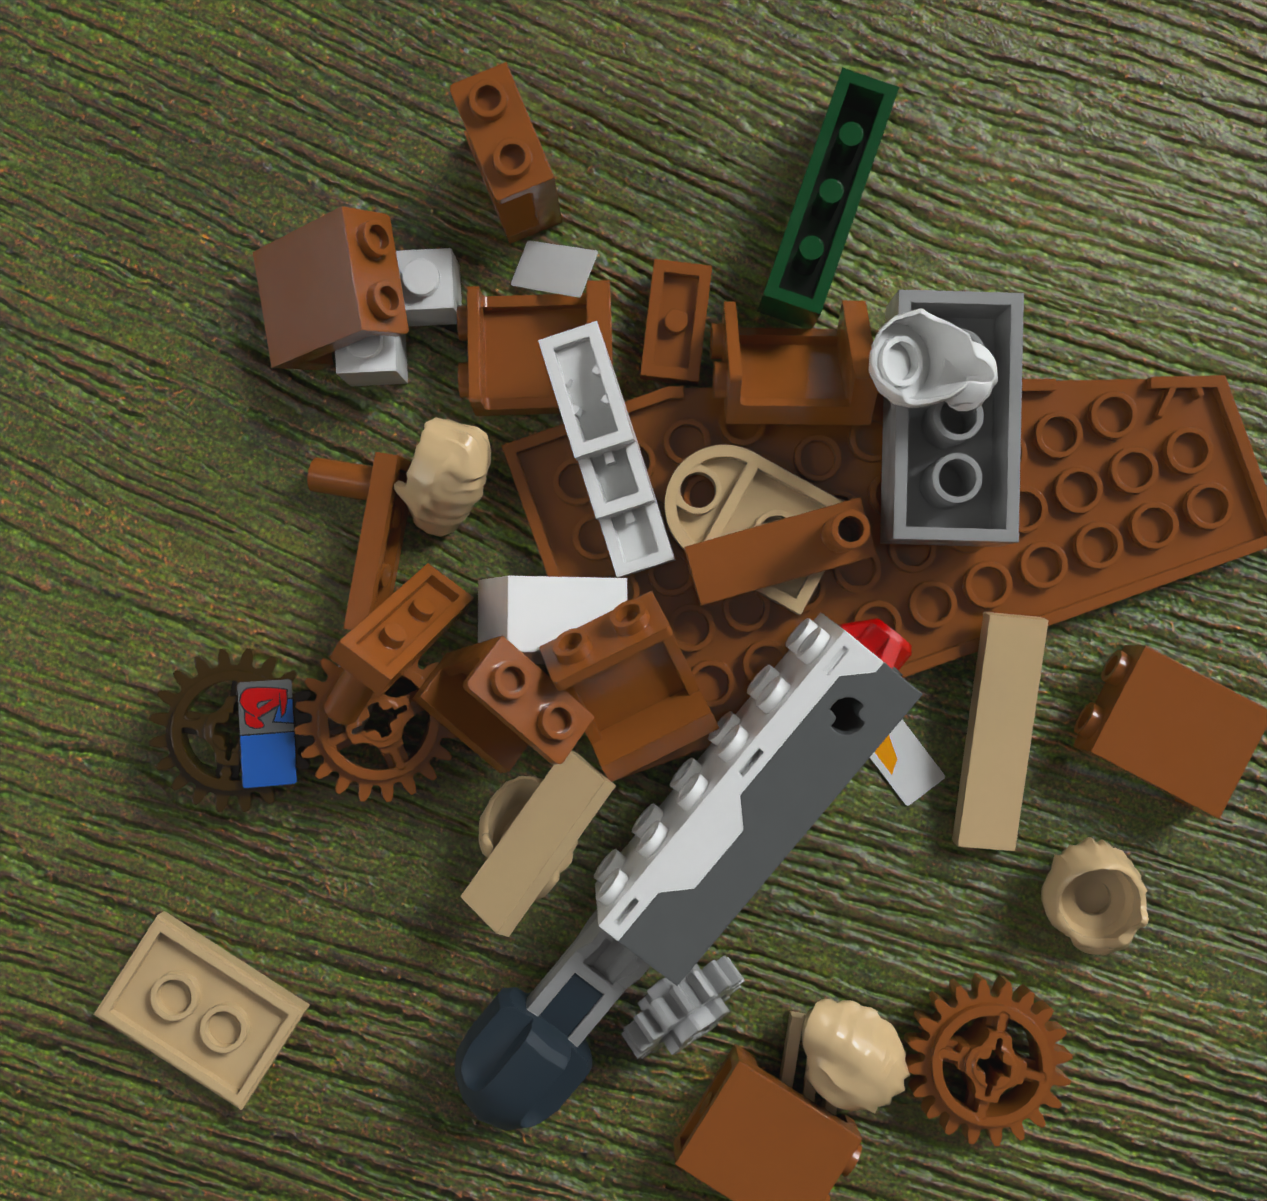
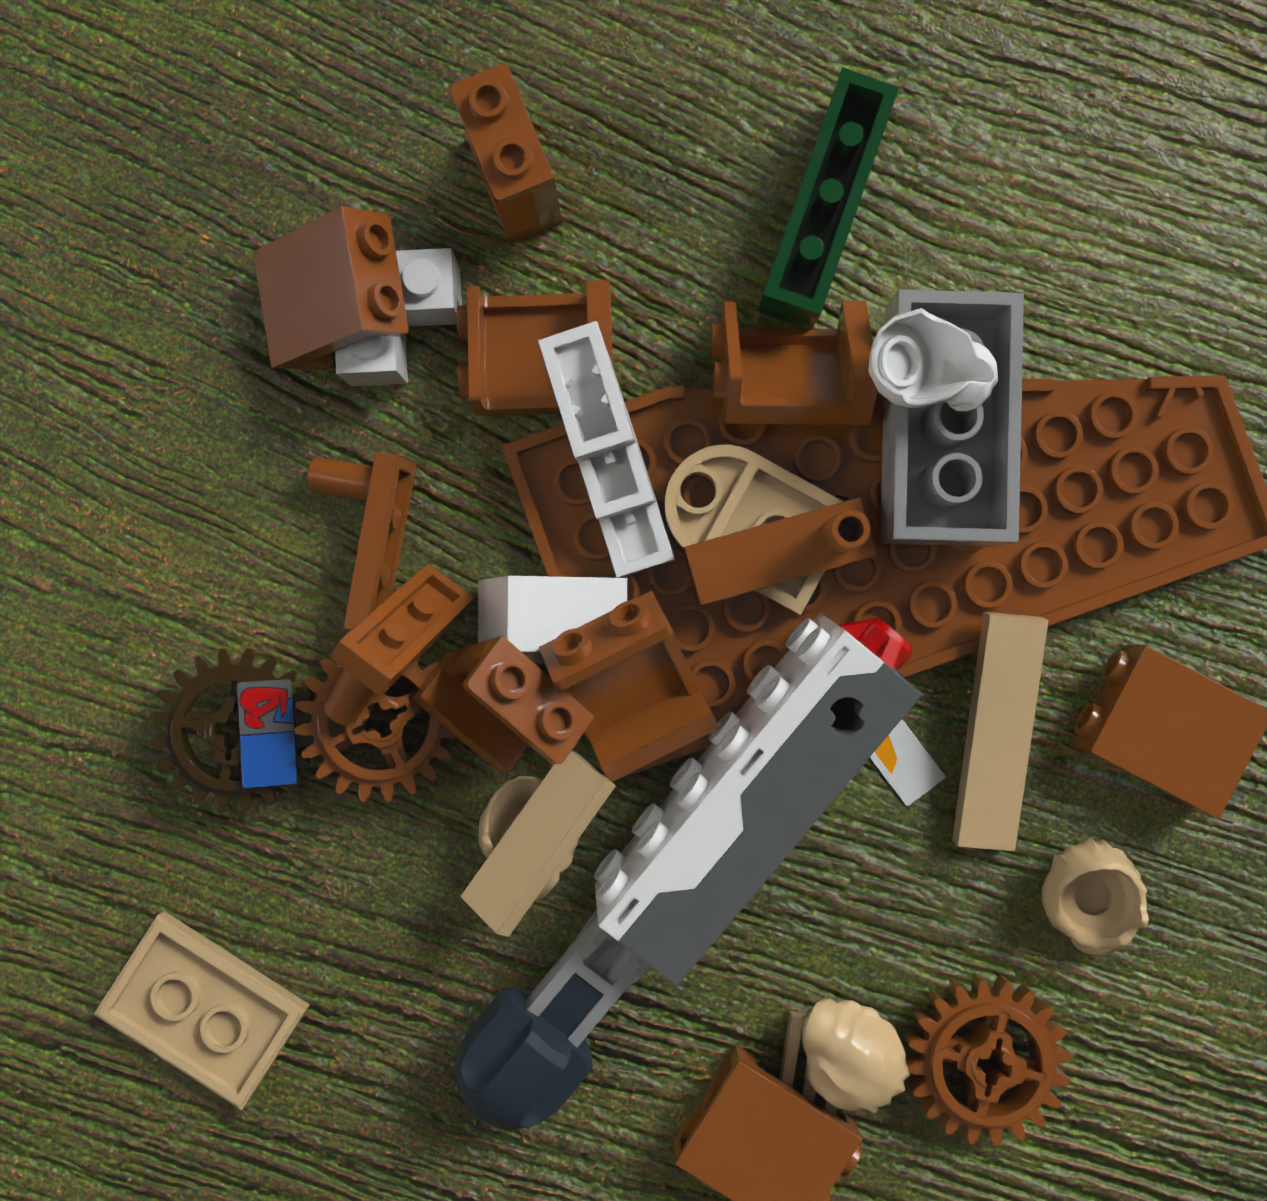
(445, 475): tan hair -> none
(554, 268): white sticker -> none
(676, 322): dark orange plate -> none
(682, 1012): light grey gear -> none

